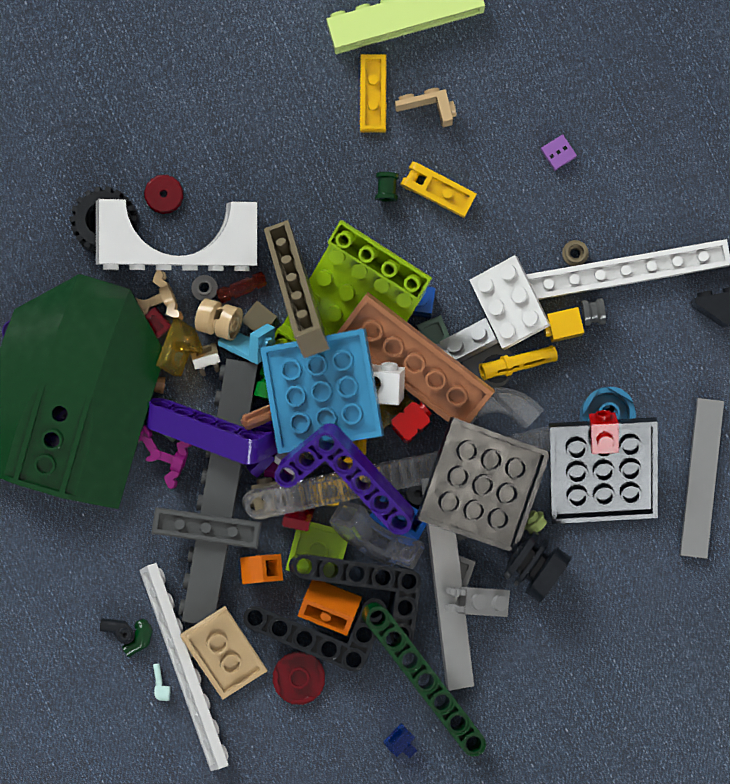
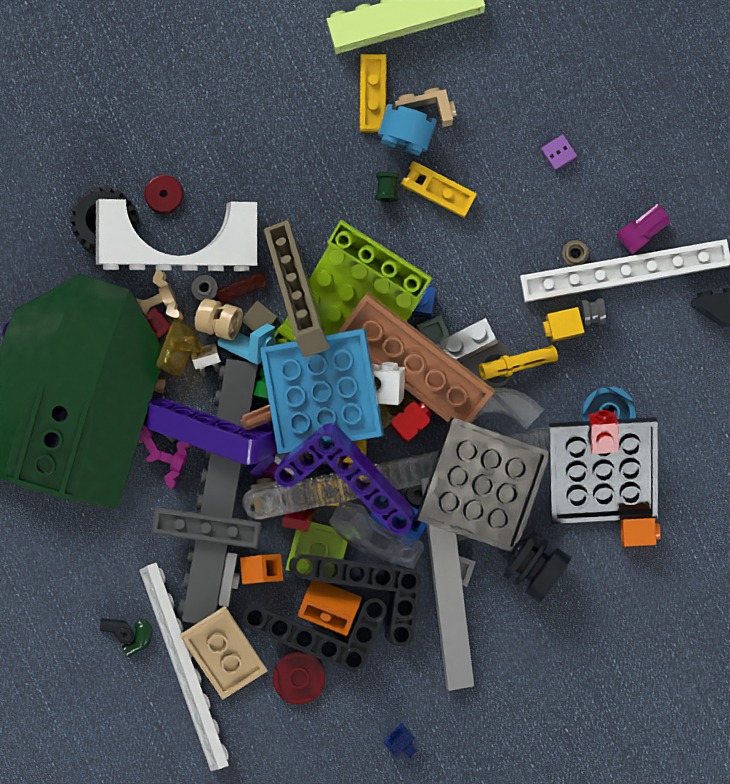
(161, 692): light aqua hand -> none
(229, 580): none -> light grey plate
(407, 129): none -> dark azure brick
(430, 690): dark green beam -> none
(480, 601): light grey hinge -> none
(509, 302): white plate -> none
(535, 521): yellowish green plate -> none
(638, 232): none -> magenta piece
(639, 532): none -> orange brick
(701, 478): light grey tile -> none

